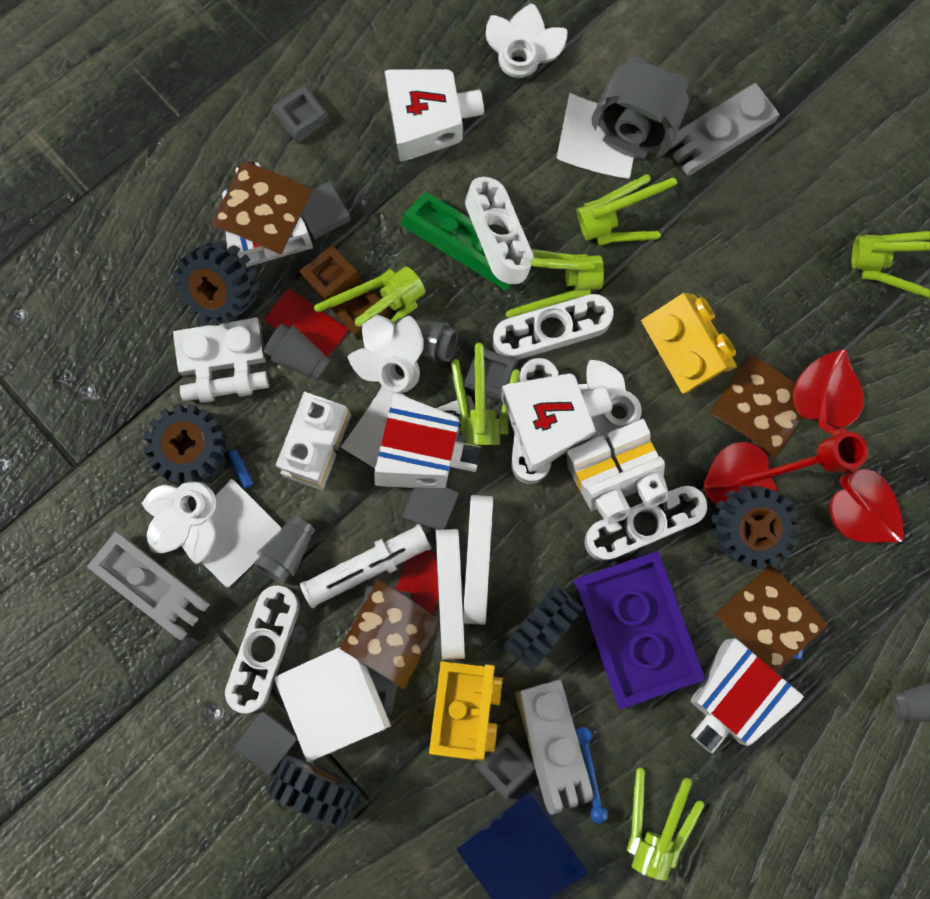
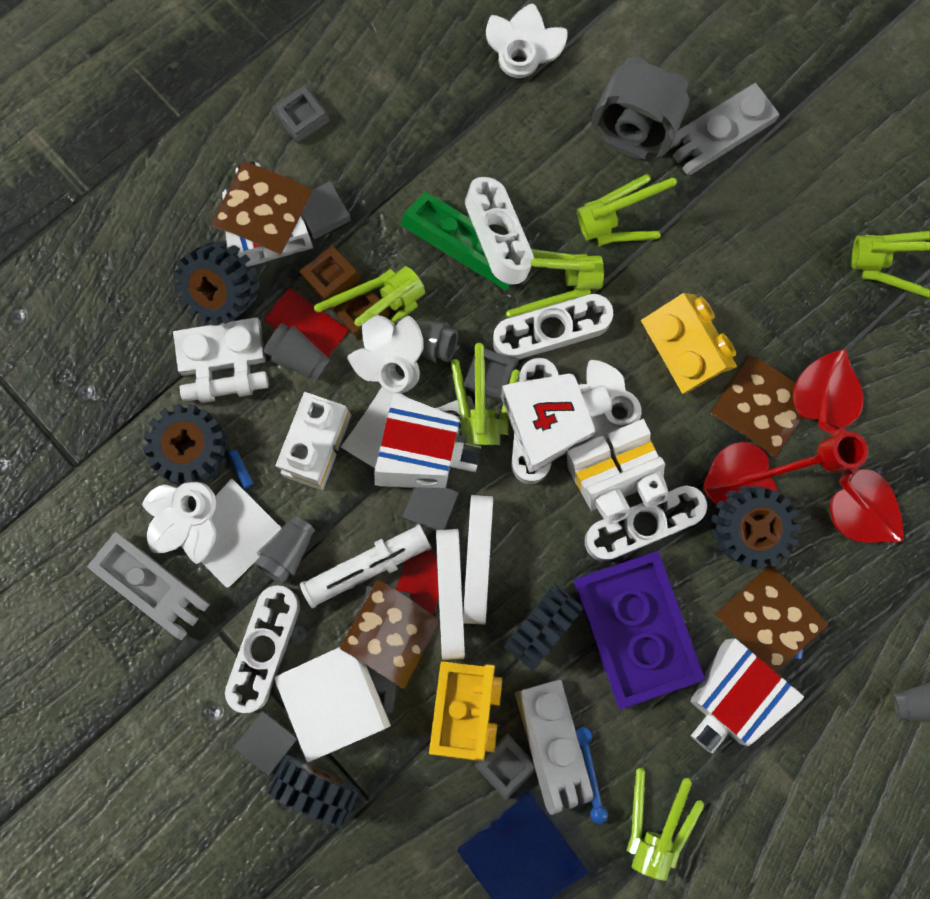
(428, 110): white torso -> none
(585, 146): white sticker -> none

